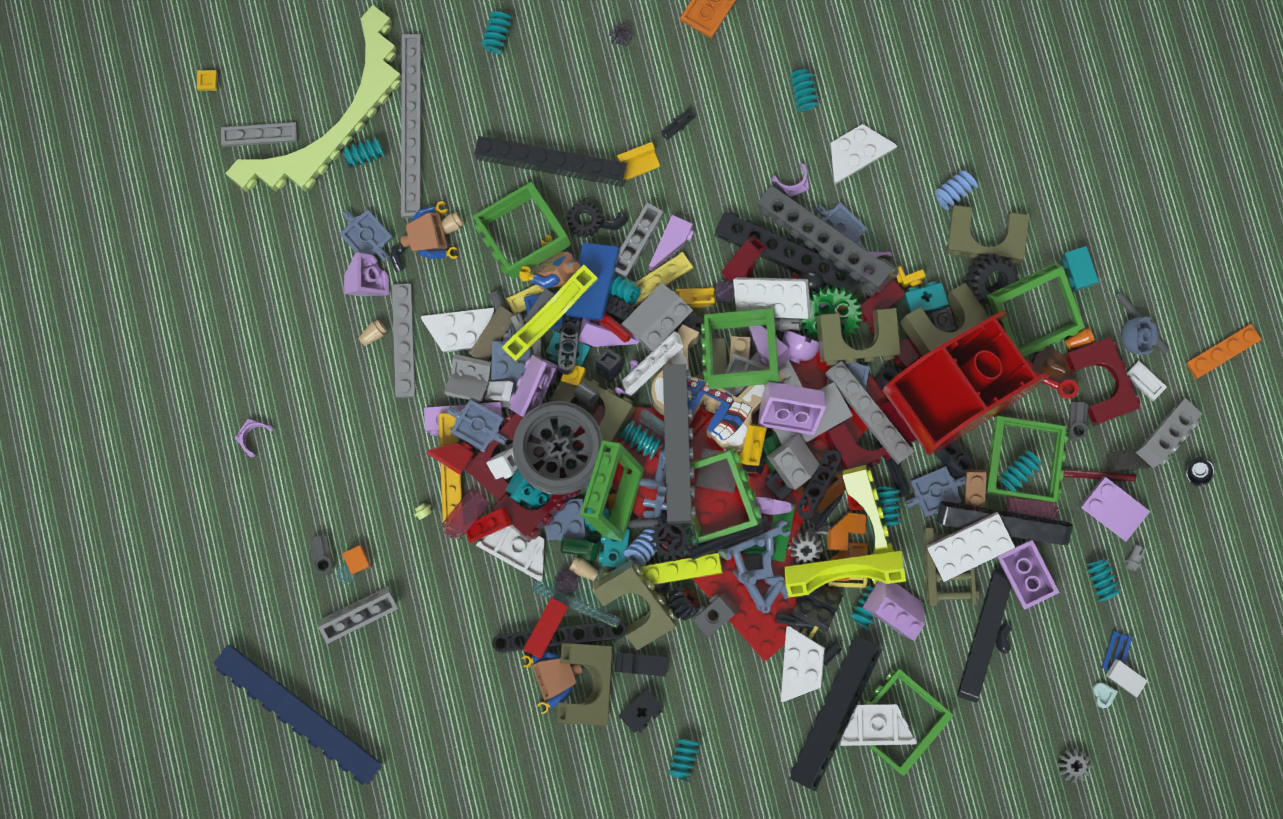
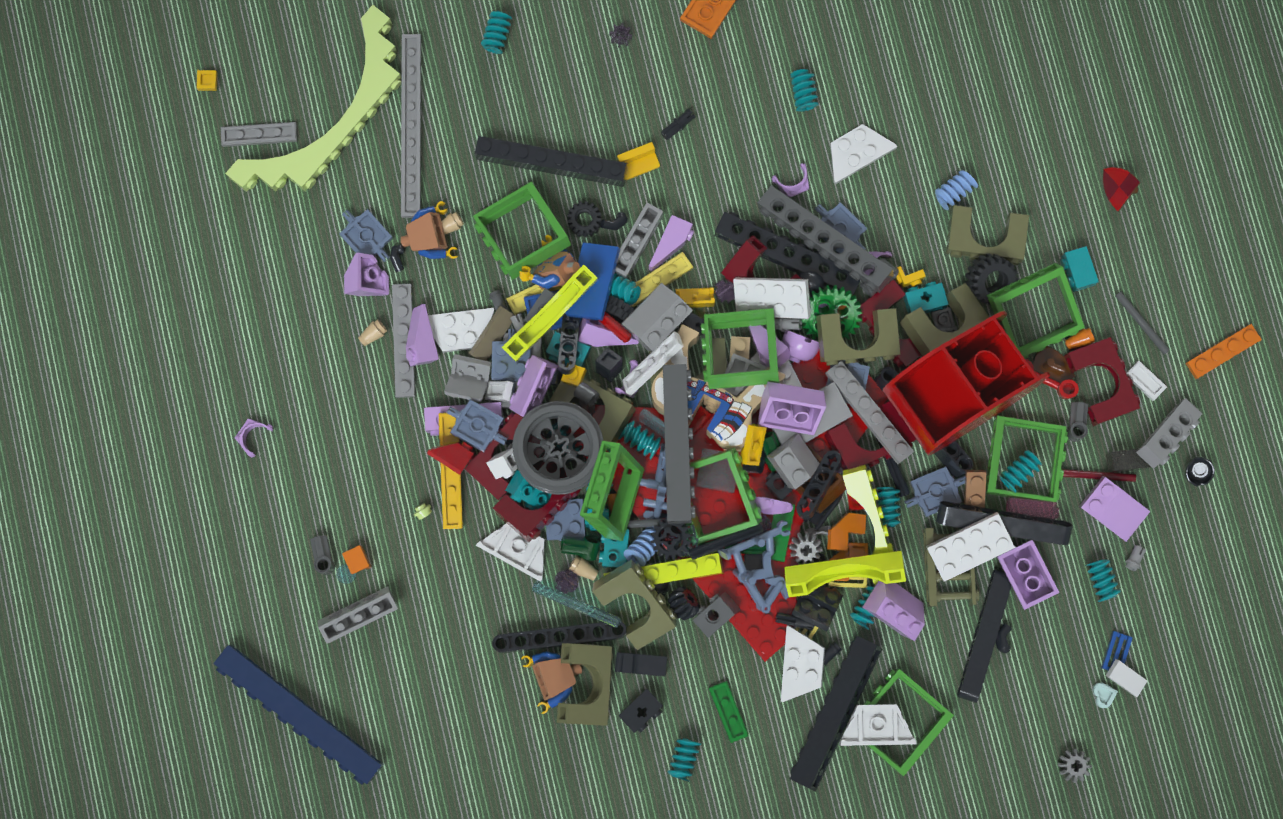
(363, 152): teal piece -> none
(420, 340): none -> lavender slope
(464, 514): clear pink window -> none
(489, 525): red tile -> none
(546, 628): red tile -> none
(728, 712): none -> green tile
(1119, 186): none -> shield
(1139, 335): sand blue cylinder -> none

